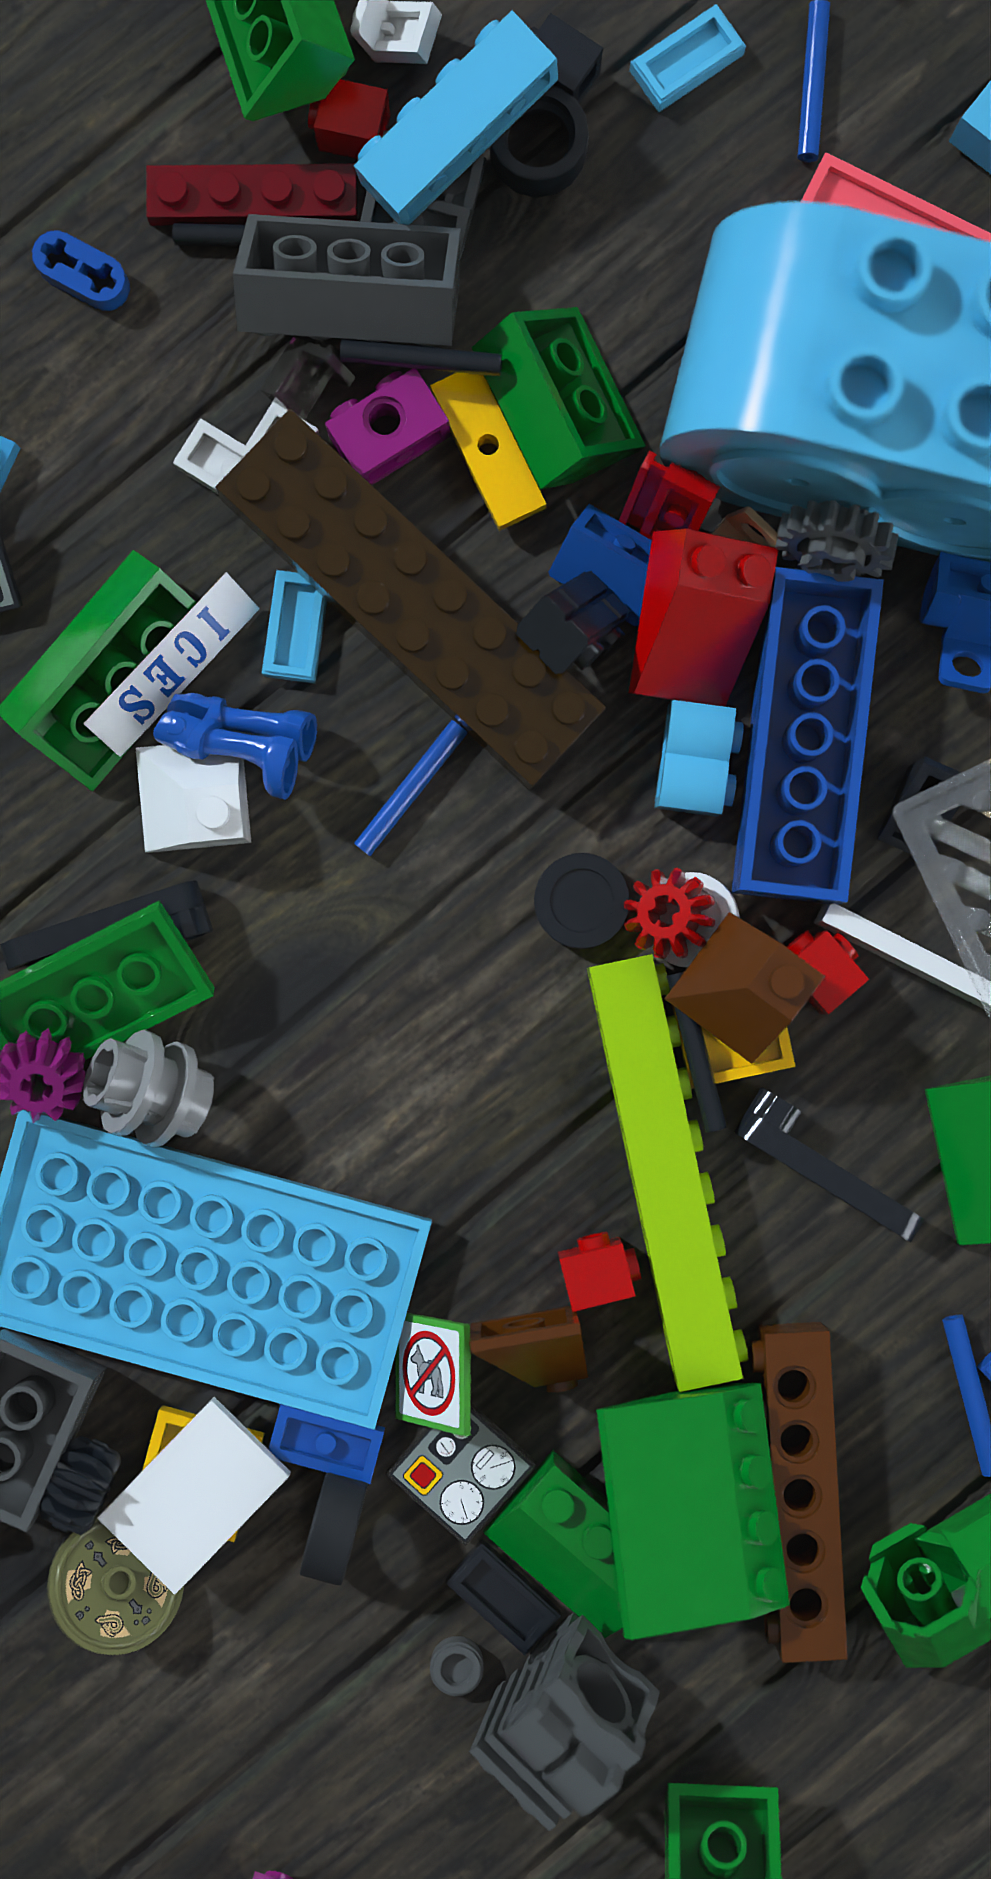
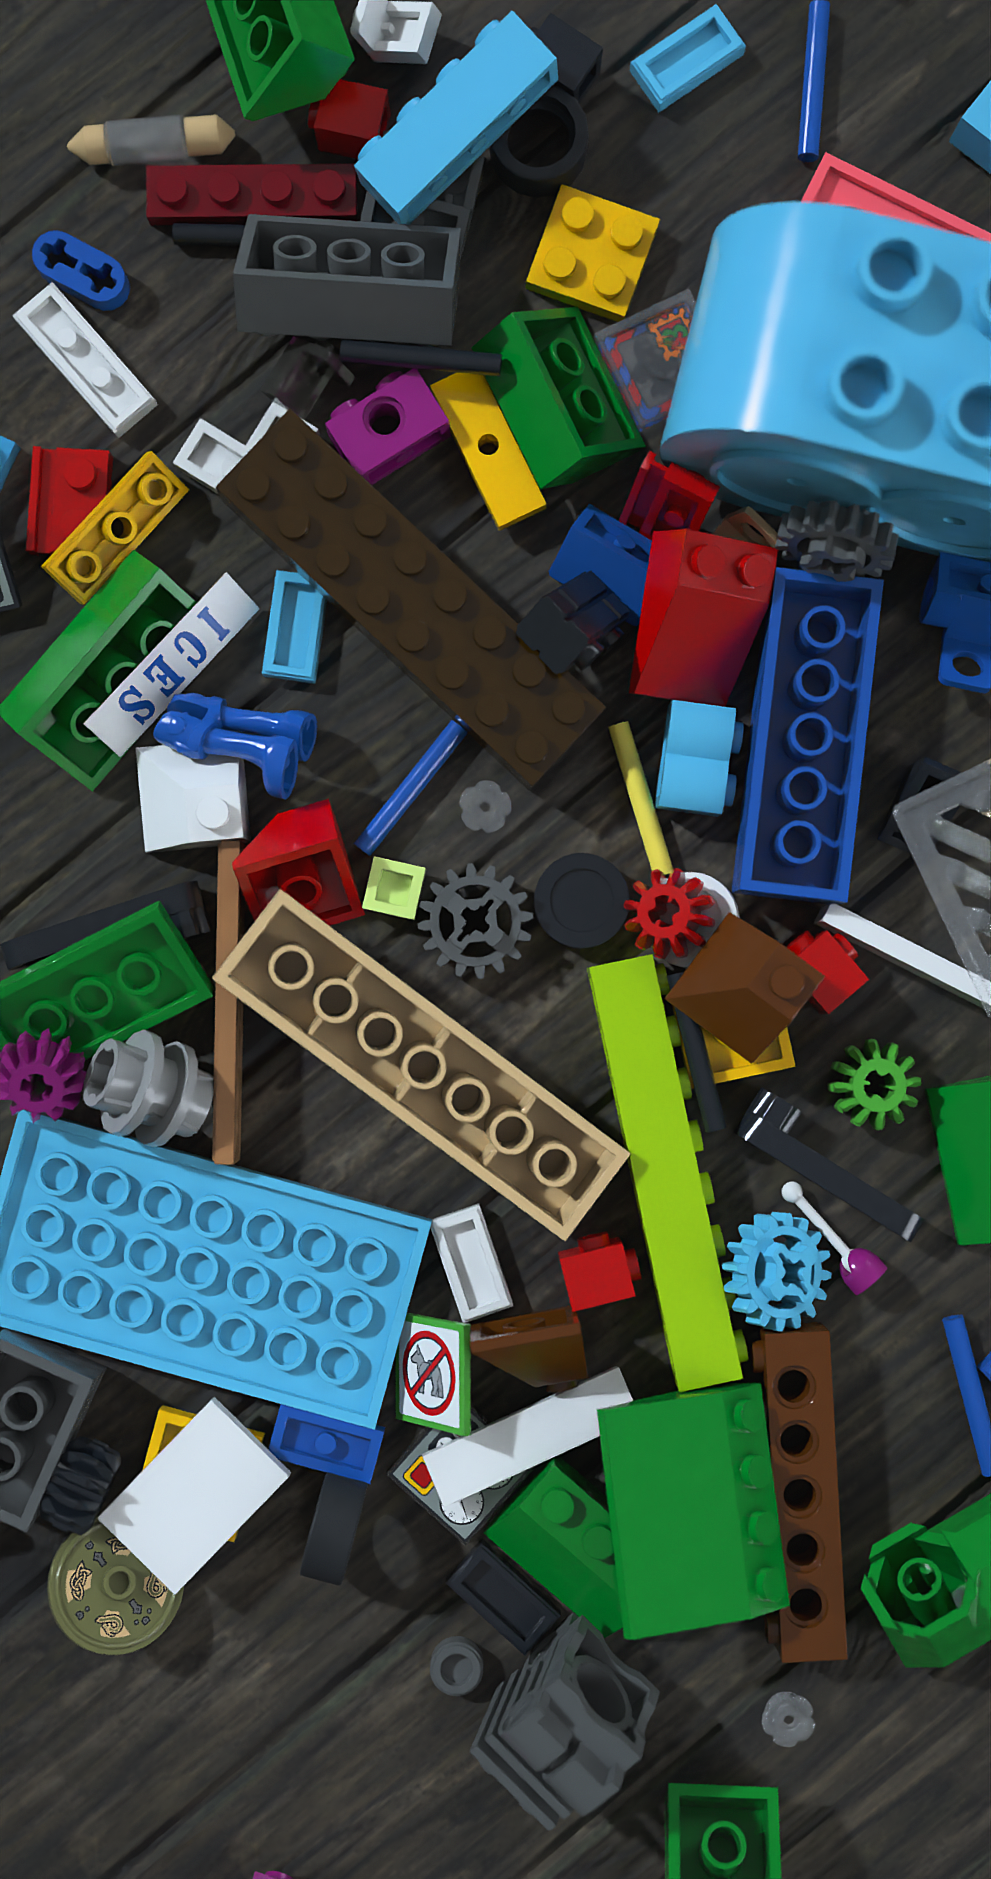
(63, 493): none -> red plate
(85, 360): none -> white tile
(92, 550): none -> yellow tile
(151, 139): none -> piece
(228, 1013): none -> medium nougat tile
(305, 859): none -> red slope
(394, 888): none -> yellowish green plate
(421, 1064): none -> tan brick
(458, 905): none -> dark grey gear
(471, 1263): none -> white tile
(484, 792): none -> clear plate
(523, 1437): none -> white tile
(592, 253): none -> yellow plate
(640, 797): none -> light yellow bar
(647, 356): none -> clear tile
(776, 1271): none -> medium azure gear
(784, 1705): none -> clear plate
(859, 1265): none -> hinge
(871, 1104): none -> bright green gear

